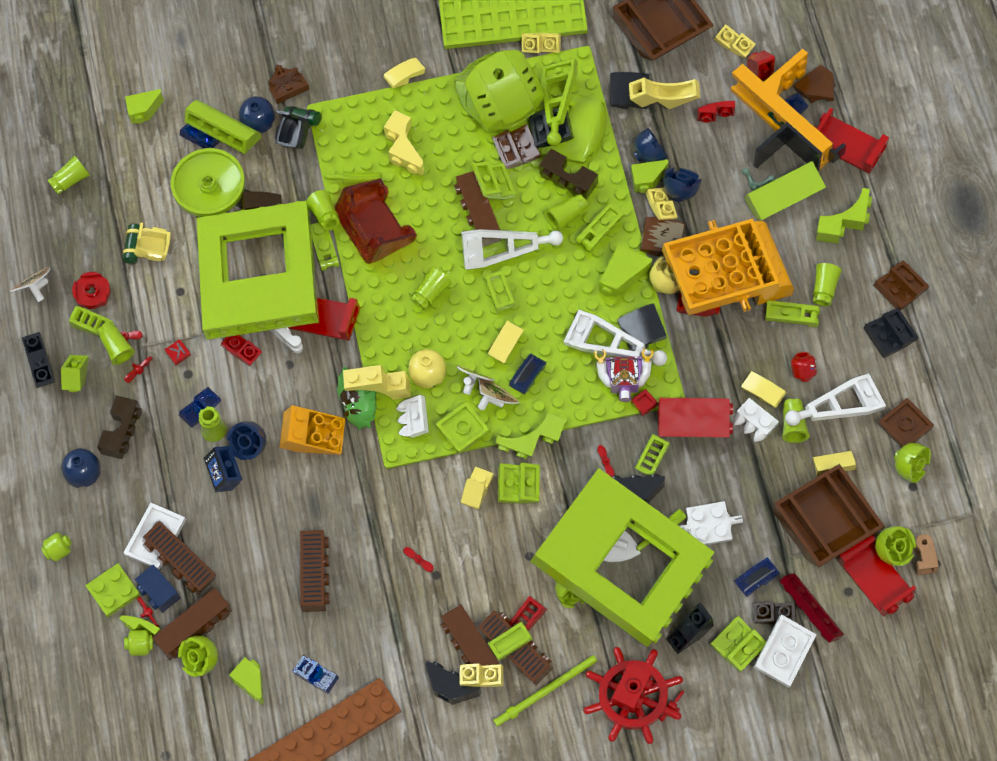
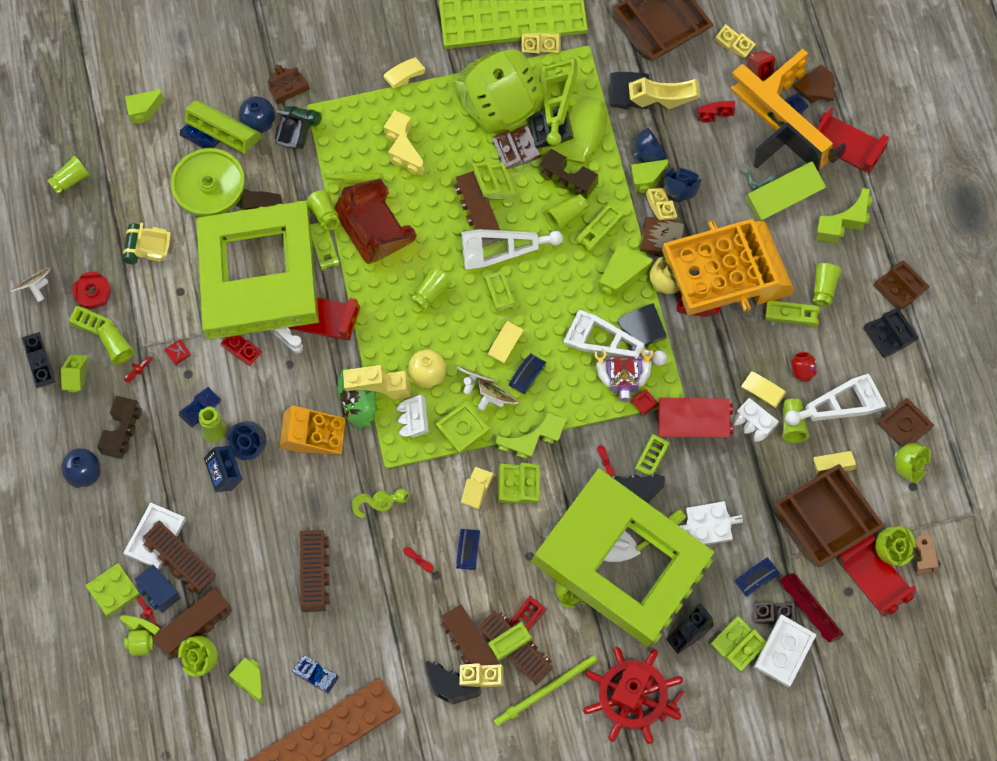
(56, 546): lime head -> none
(132, 335): red piece -> none
(381, 501): none -> lime piece
(468, 549): none -> clear blue slope

